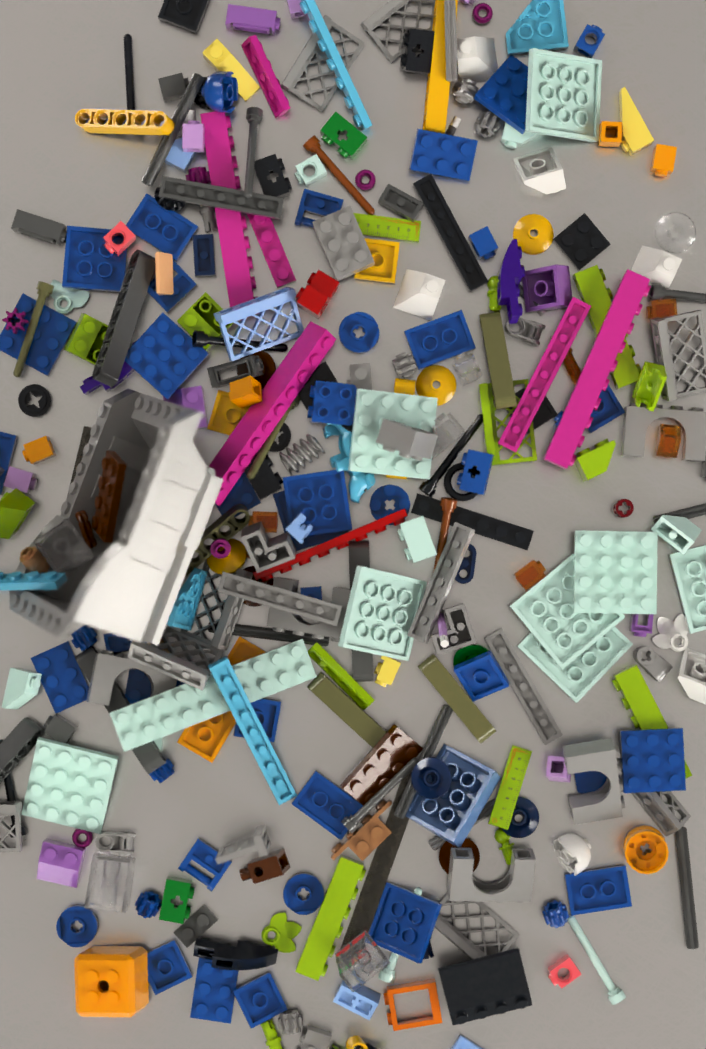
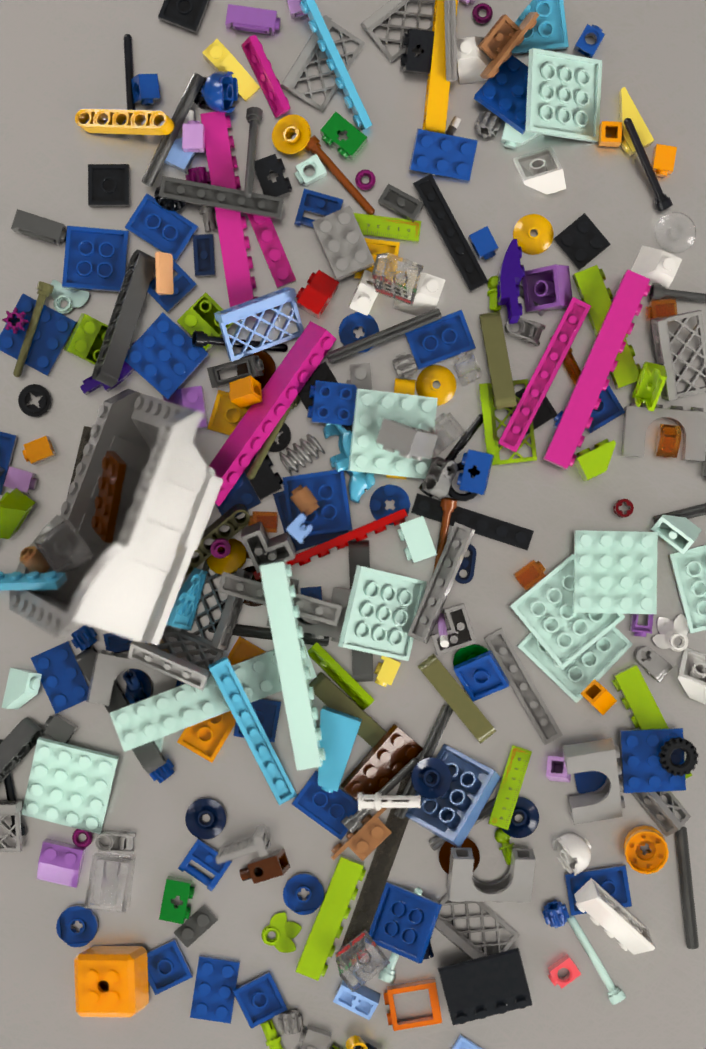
(86, 528): reddish brown axle -> none
(108, 184): none -> black plate
(119, 230): coral brick -> none
(134, 686): none -> dark blue pin
(145, 89): none -> blue brick
(148, 904): blue gear -> none
(173, 86): dark grey brick -> none
(201, 828): none -> dark blue dish
(243, 957): black slope -> none
(285, 129): none -> yellow dish
(291, 664): none -> light aqua brick
(304, 500): none -> medium nougat brick
(338, 738): none -> medium azure slope
(364, 294): none -> white torso
(377, 804): none -> white pin
(384, 335): none -> dark grey axle
(396, 277): none -> clear slope
(439, 478): none -> light grey piece
(465, 90): light grey gear -> none
(502, 40): none -> medium nougat bracket
(598, 697): none -> light orange brick
(614, 918): none -> white slope
(662, 201): none -> black piece
(669, 747): none -> black tyre

